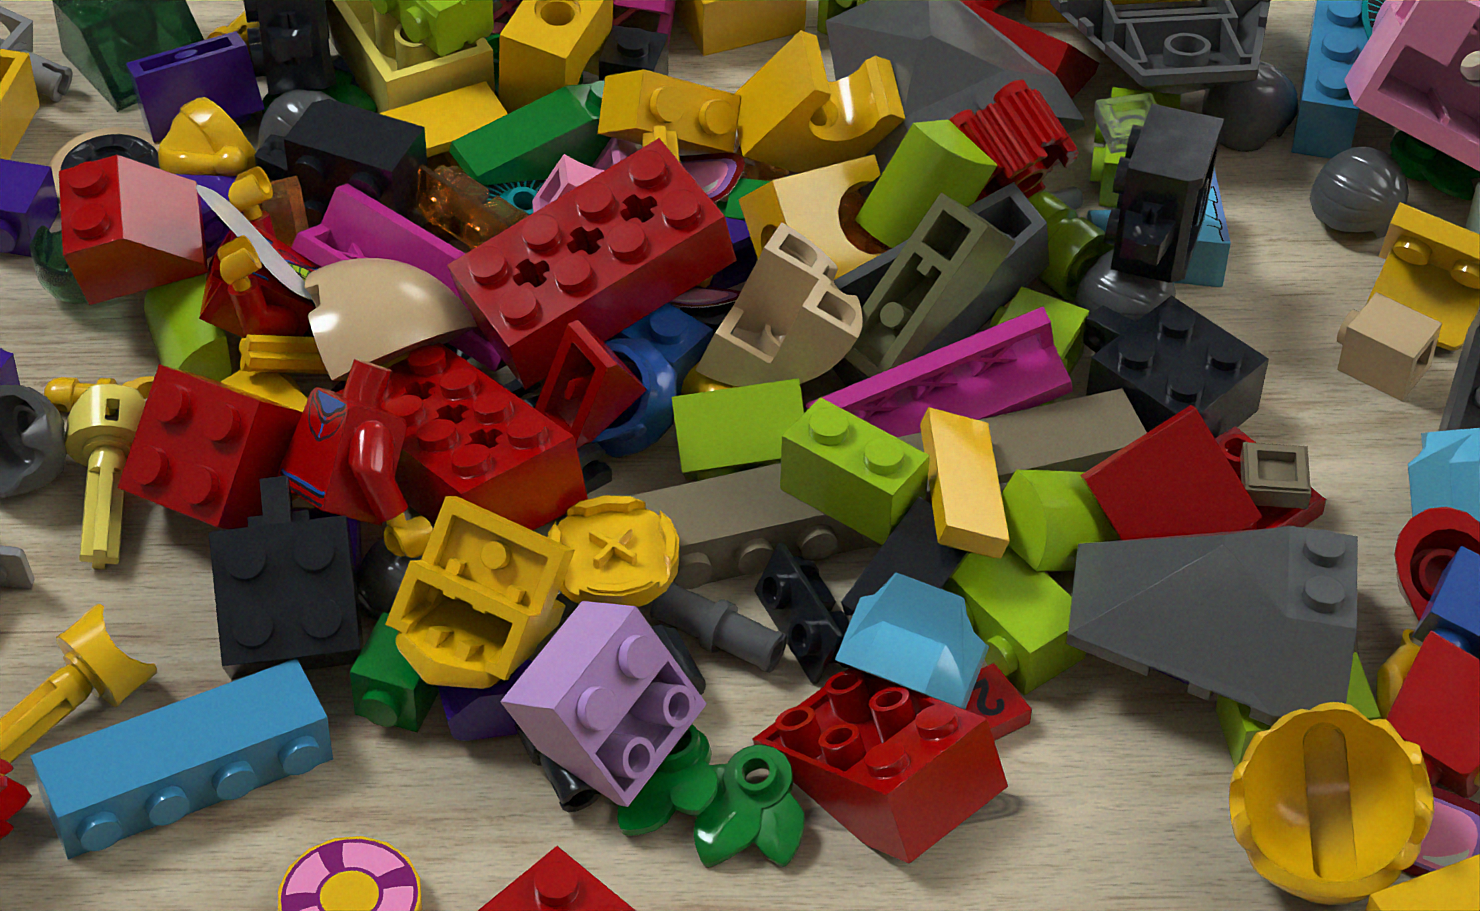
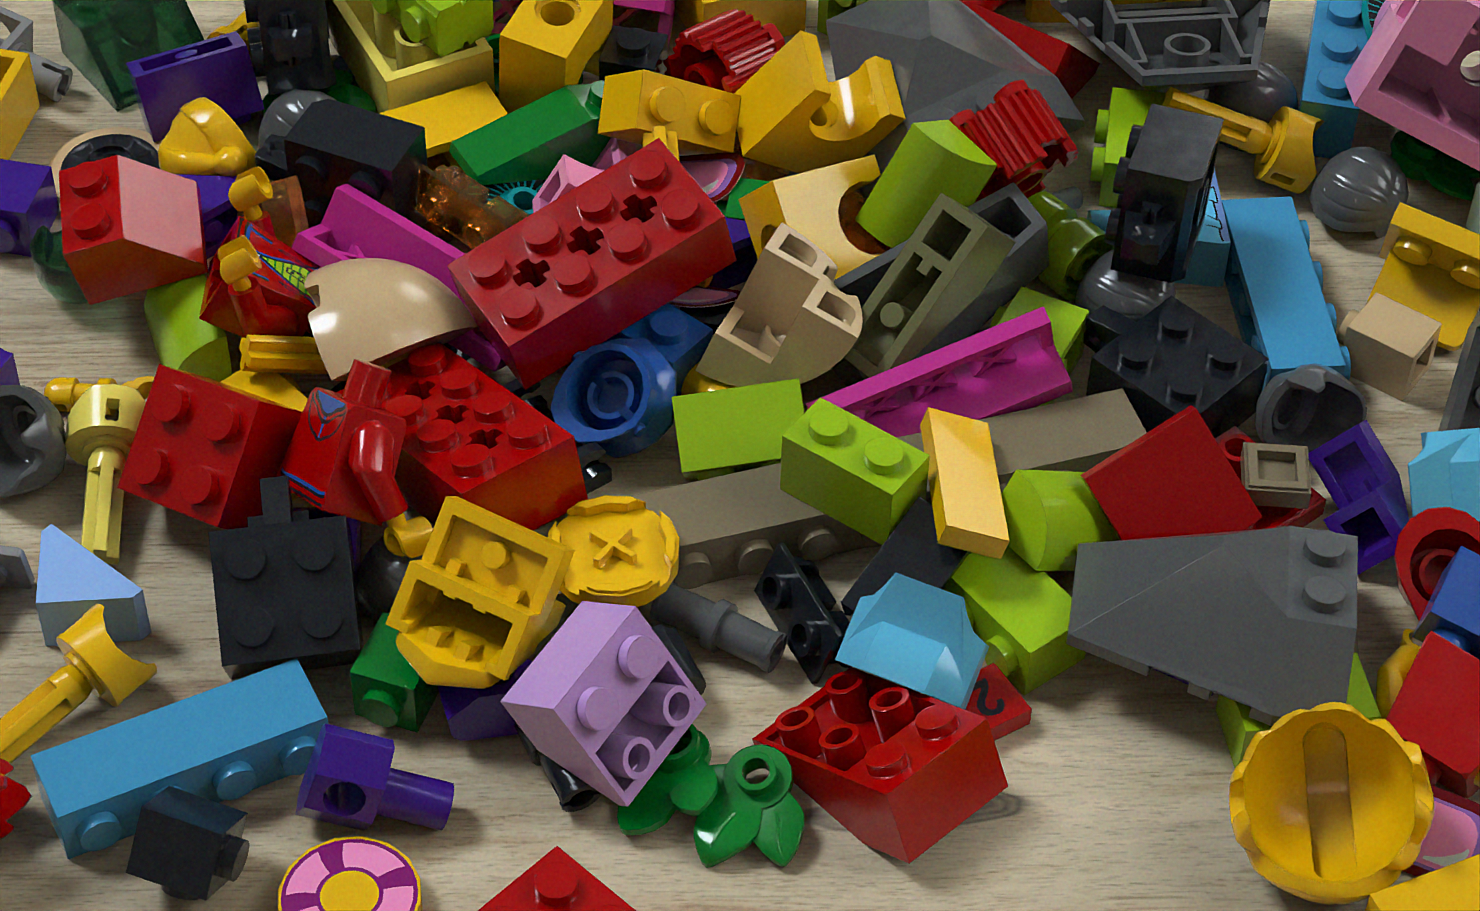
(75, 581): none -> light blue slope
(188, 844): none -> black brick
(241, 226): white sticker -> none
(353, 783): none -> dark purple piece
(586, 385): red slope -> none
(723, 50): none -> red brick
(1118, 115): clear tile -> none
(1279, 288): none -> dark azure brick
(1281, 146): none -> yellow piece
(1308, 407): none -> dark grey hair
(1364, 490): none -> dark purple slope

